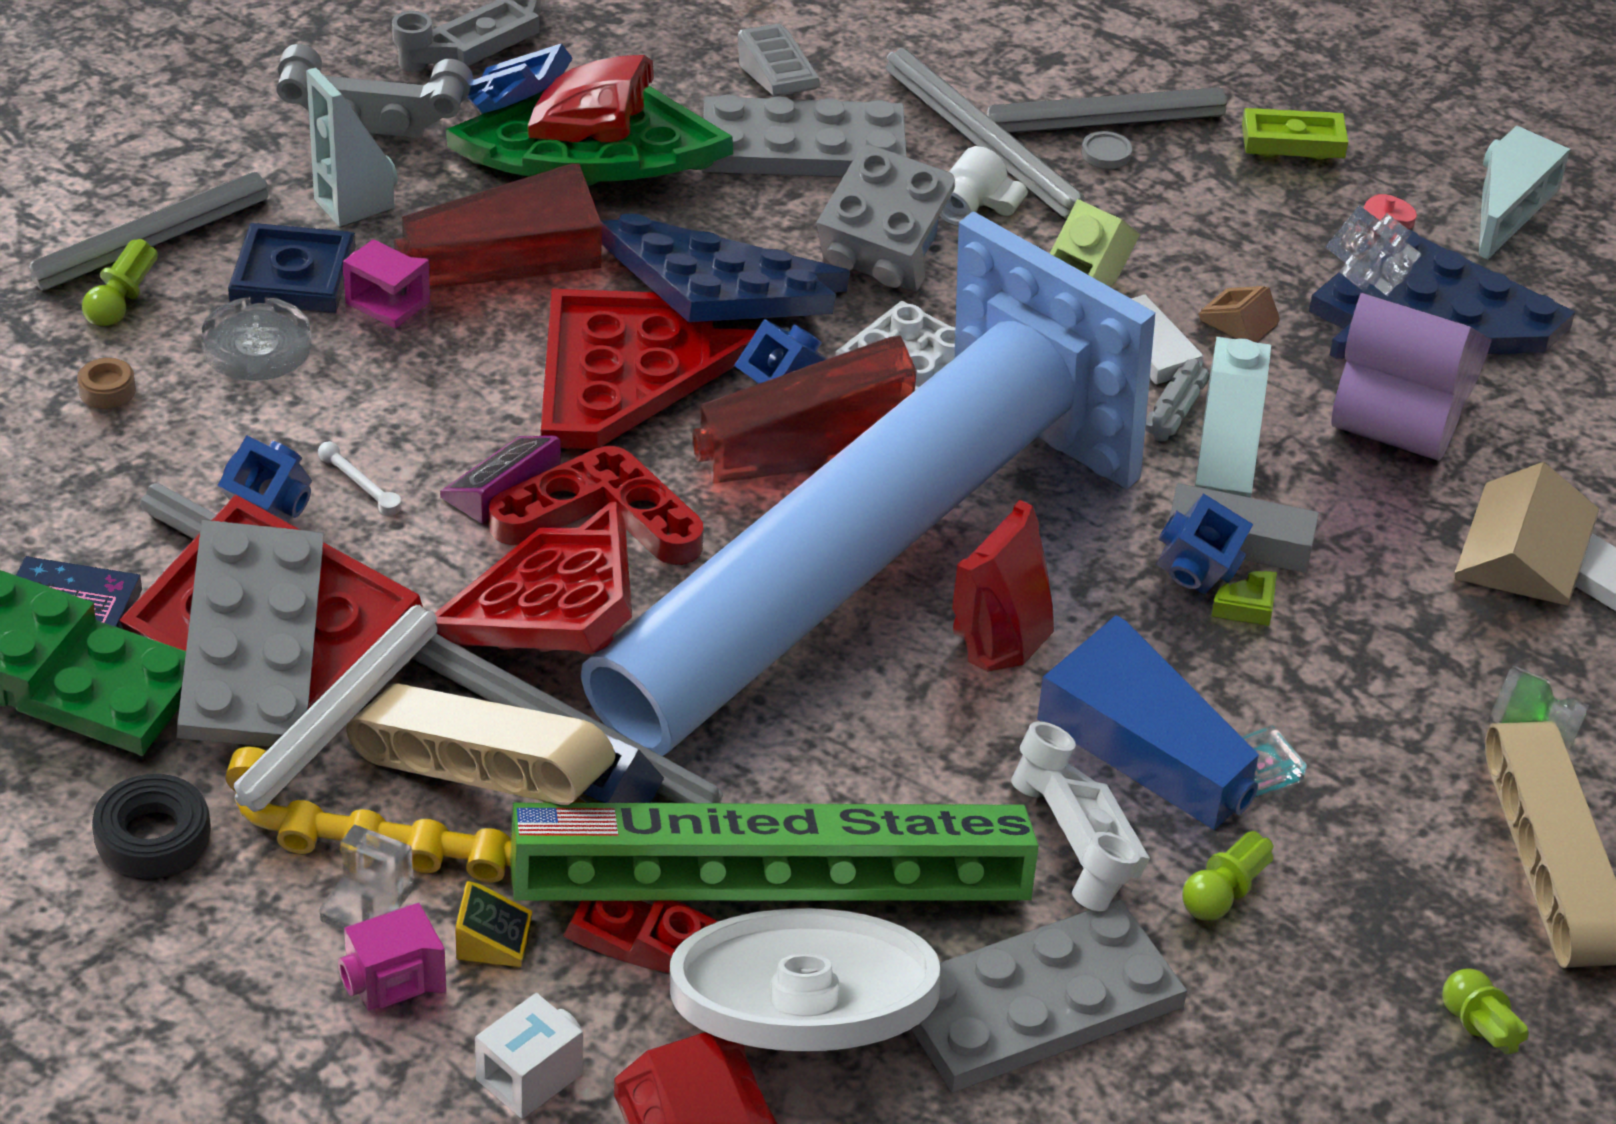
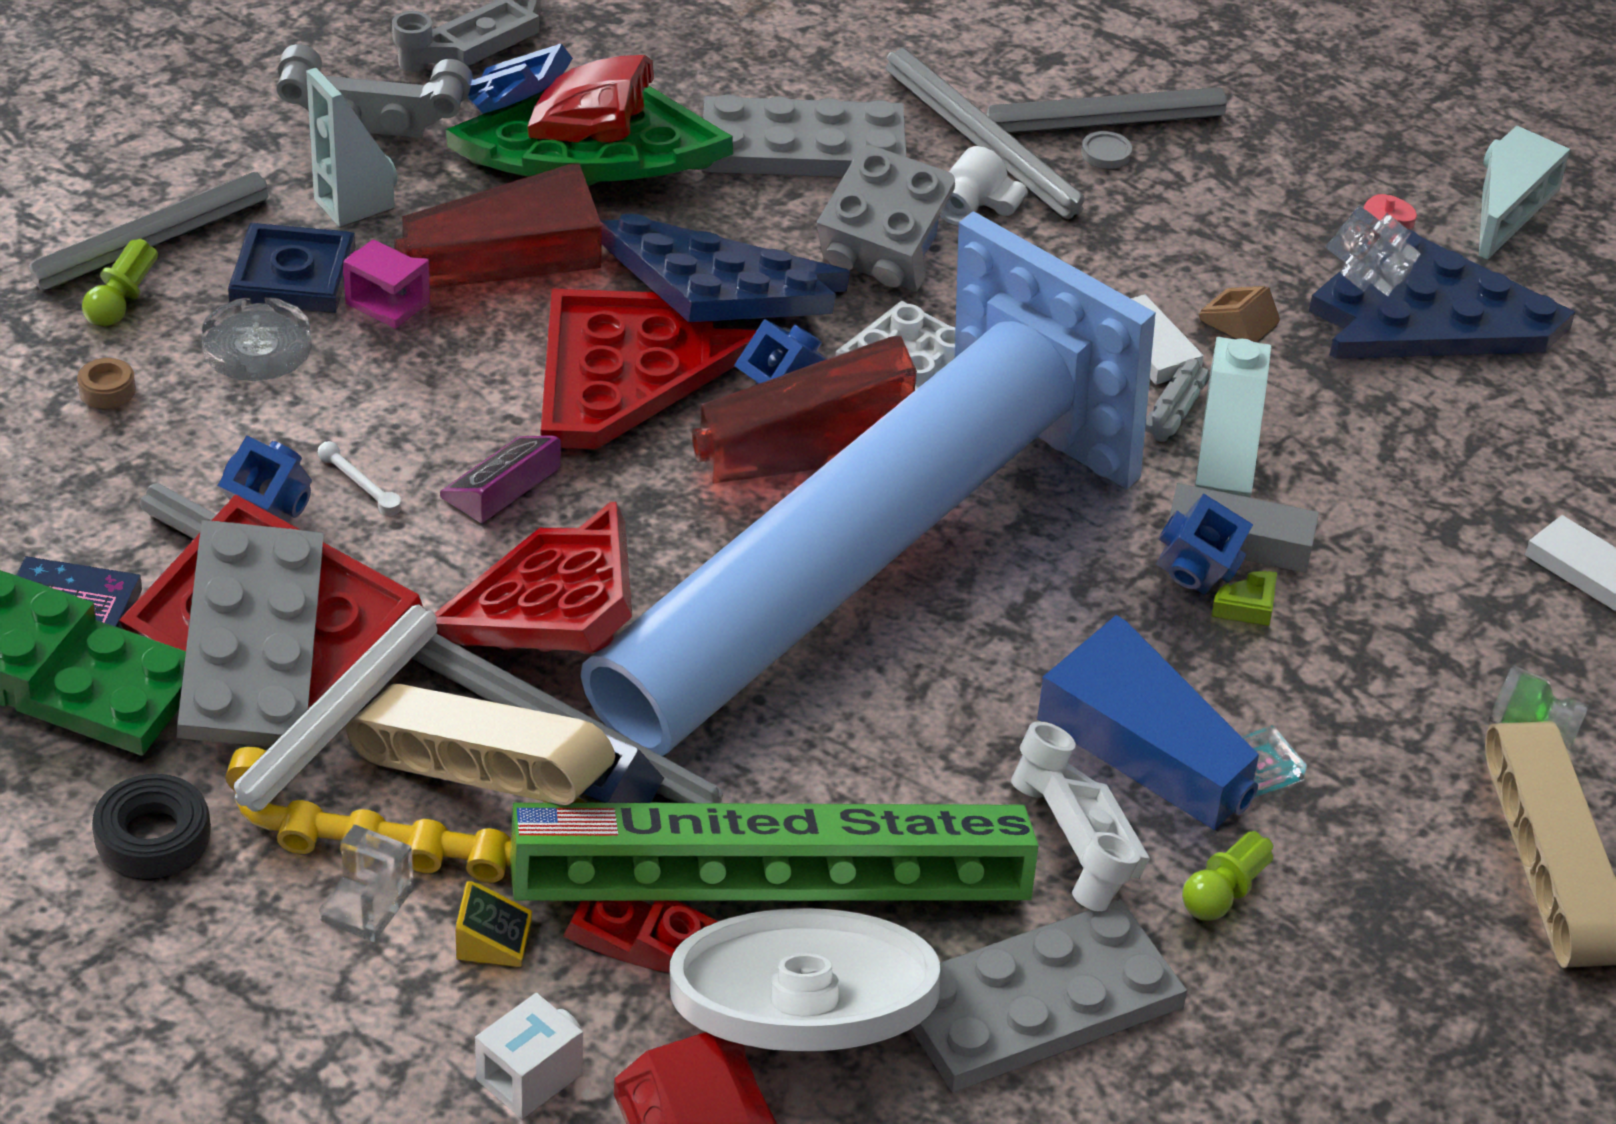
(393, 958): dark pink window -> none
(594, 480): red beam -> none
(775, 60): light grey slope -> none
(1005, 594): red slope -> none
(1095, 242): yellowish green slope -> none
(1294, 133): lime plate -> none
(1406, 376): lavender brick -> none
(1484, 1009): lime axle -> none
(1529, 535): tan slope -> none

